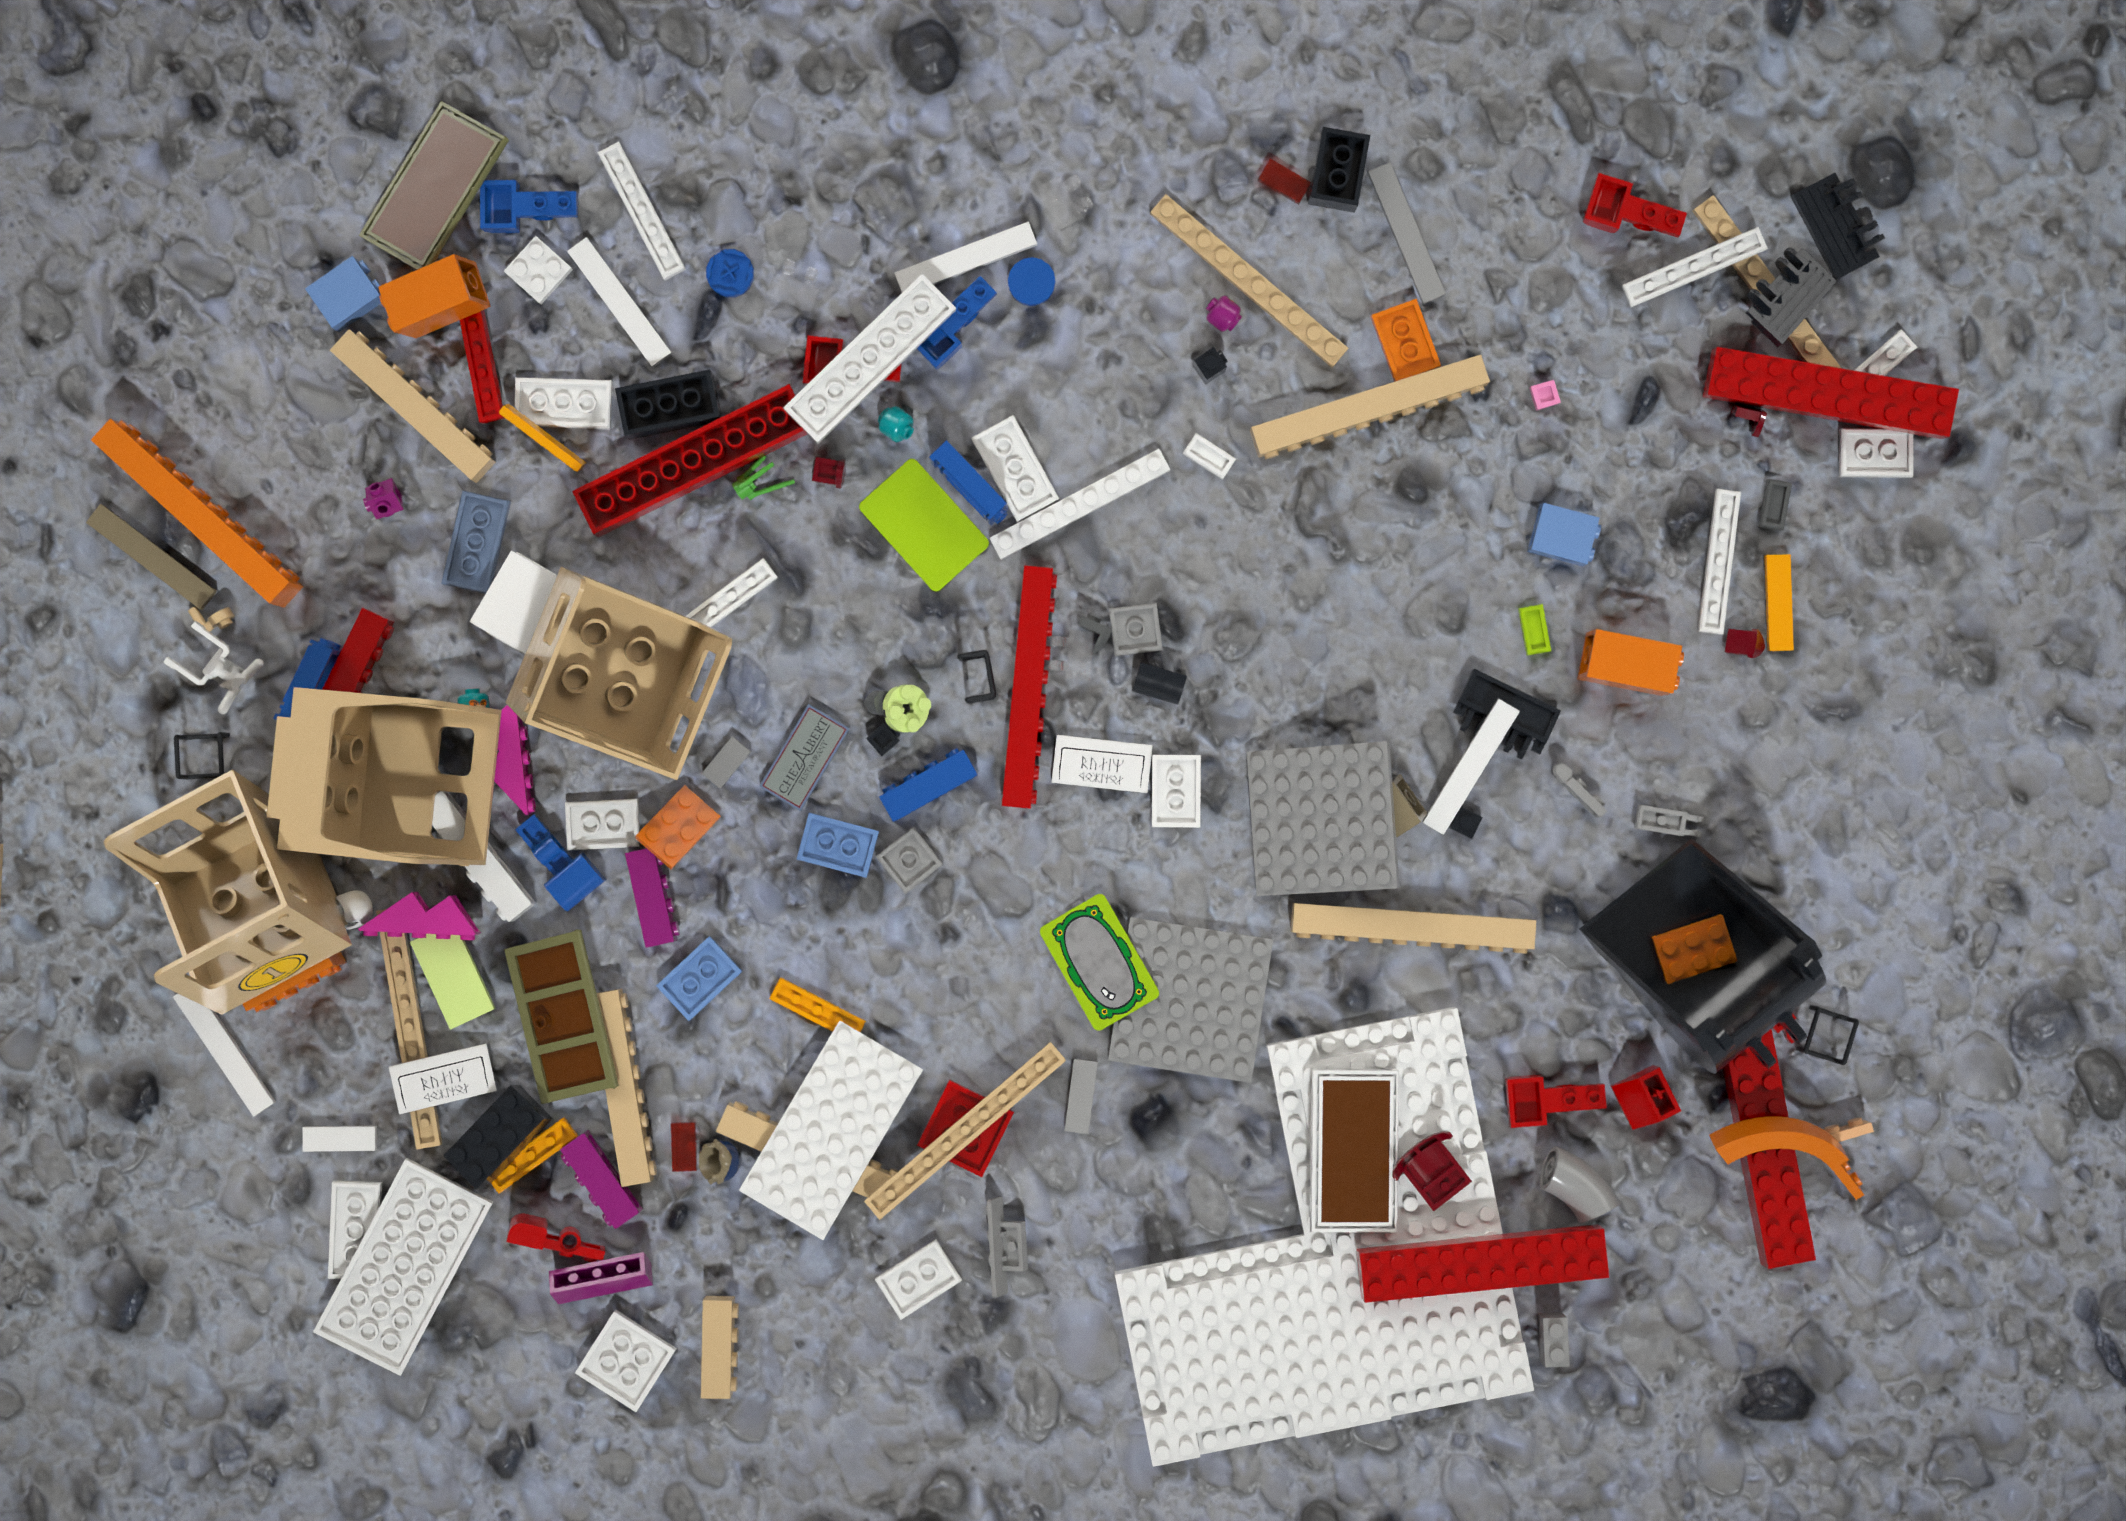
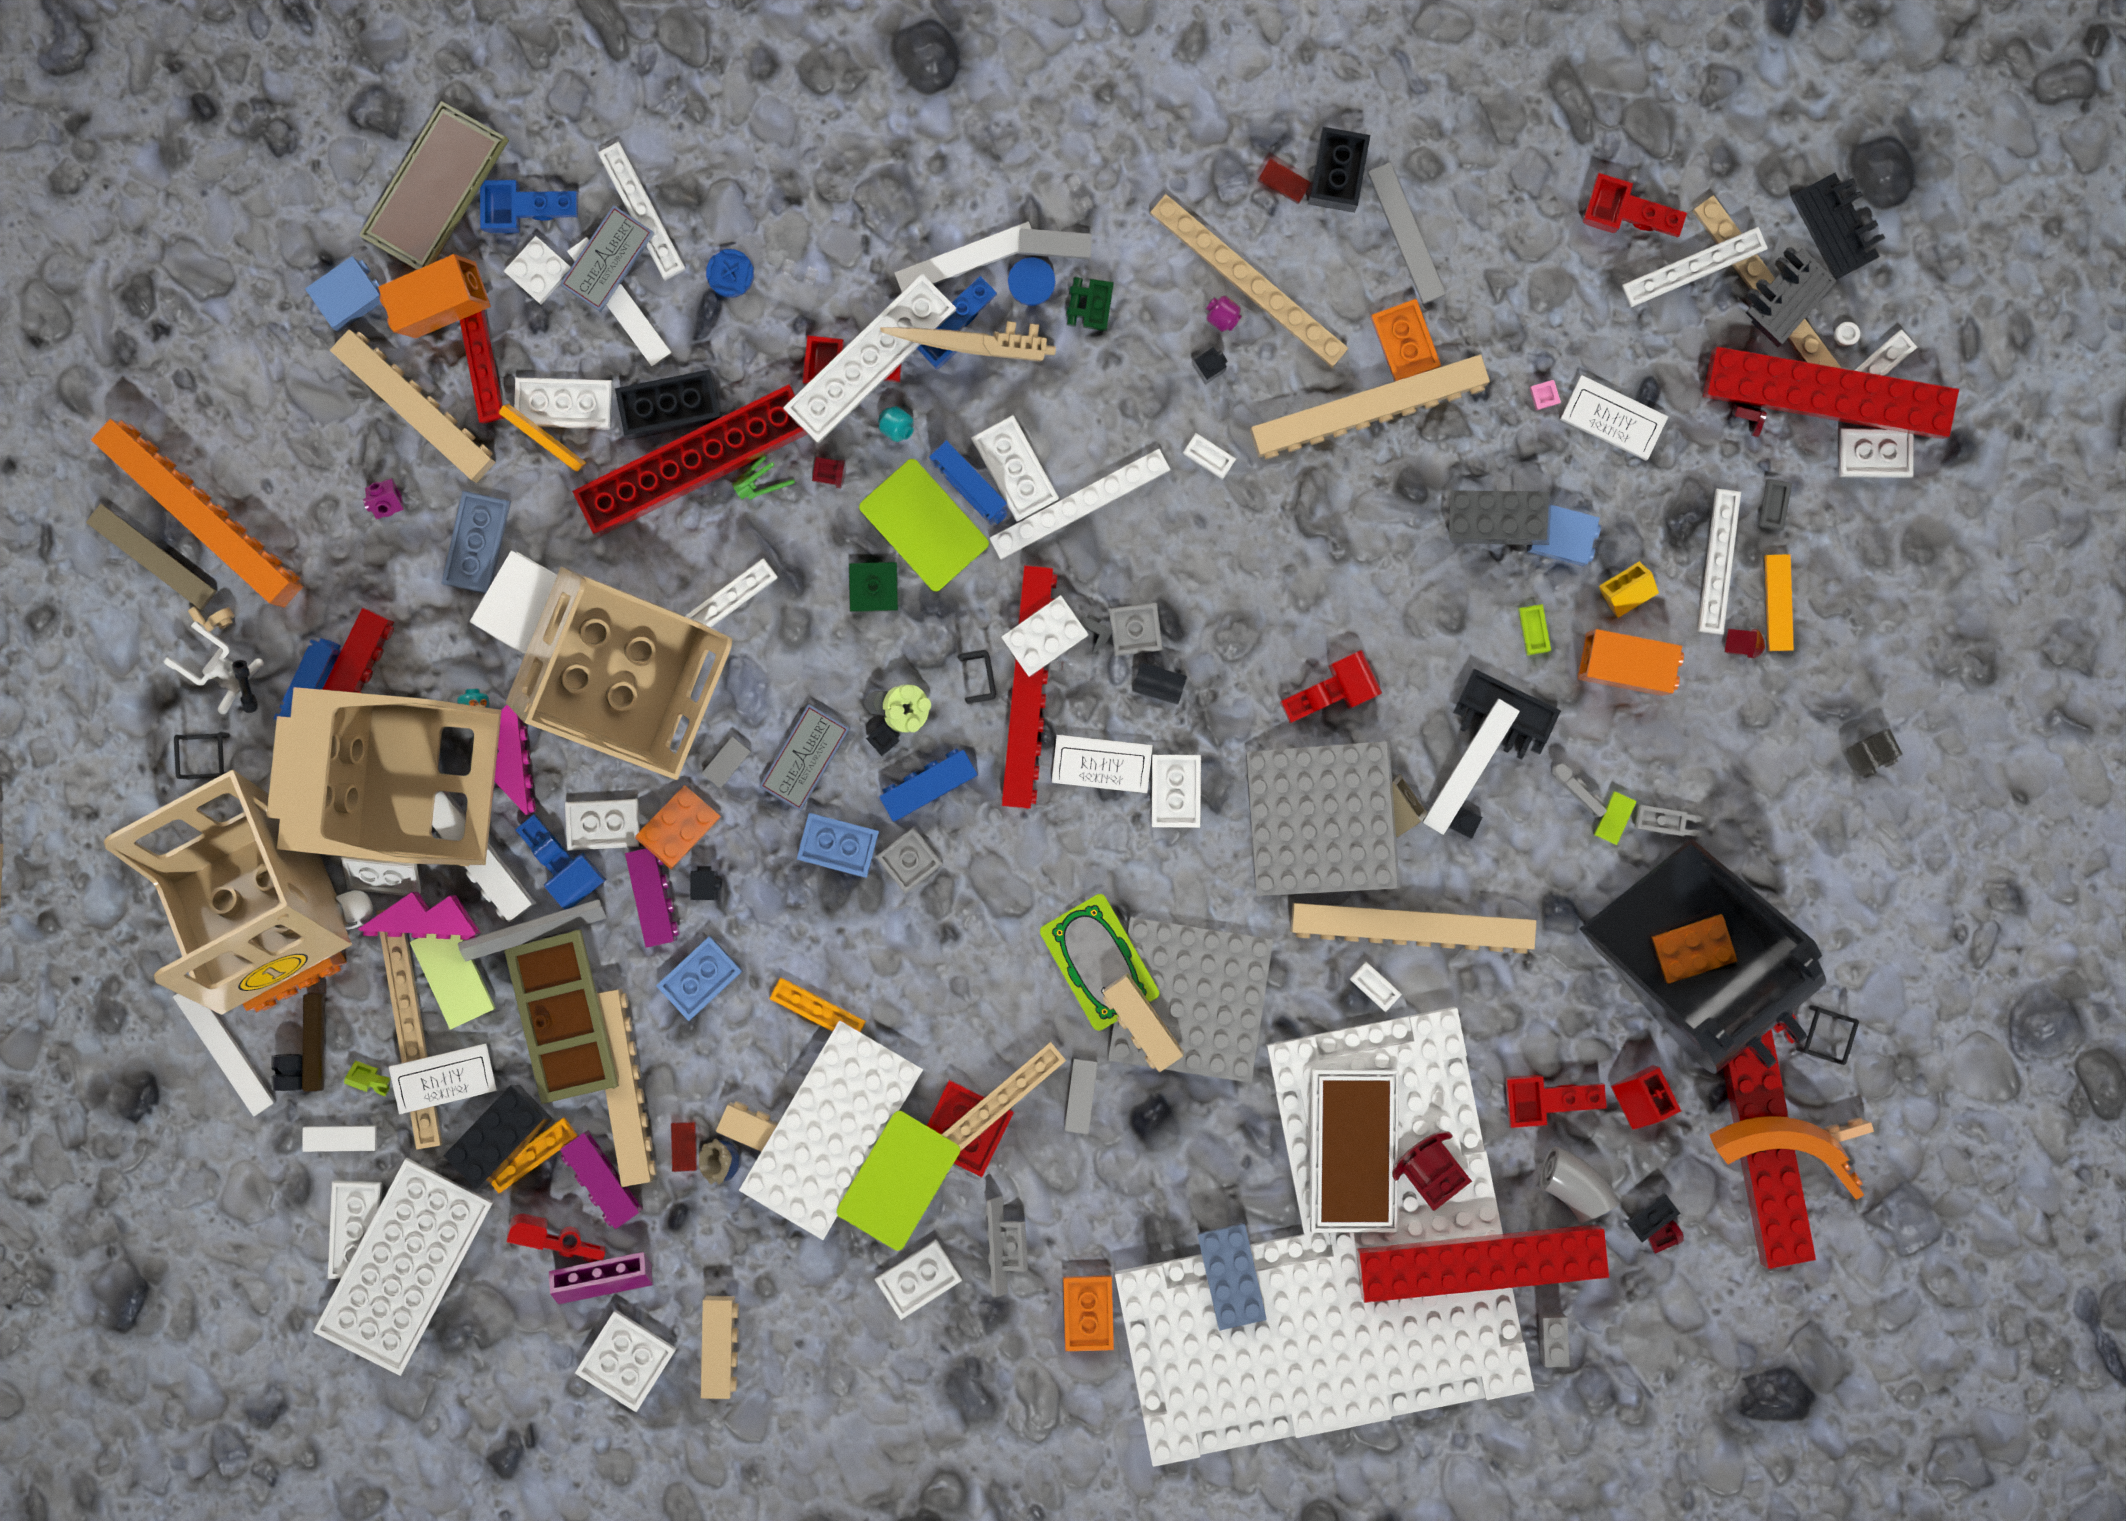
(241, 672): none -> black bar
(287, 1072): none -> black wheel
(313, 1042): none -> dark brown brick
(365, 1076): none -> lime plate
(381, 876): none -> white tile
(531, 930): none -> light grey tile
(607, 258): none -> light grey tile
(704, 883): none -> black brick
(873, 587): none -> dark green plate
(898, 1180): none -> lime sticker
(999, 345): none -> tan piece
(1044, 636): none -> white plate
(1055, 243): none -> light grey tile
(1088, 1313): none -> orange plate
(1097, 306): none -> dark green plate
(1143, 1022): none -> tan brick
(1231, 1276): none -> sand blue plate
(1350, 681): none -> red plate
(1375, 986): none -> white tile
(1500, 517): none -> dark grey brick
(1614, 418): none -> white tile
(1615, 819): none -> lime tile
(1629, 589): none -> yellow brick
(1653, 1217): none -> black plate
(1666, 1237): none -> dark red tile
(1846, 334): none -> white tile
(1872, 753): none -> clear smoke brick

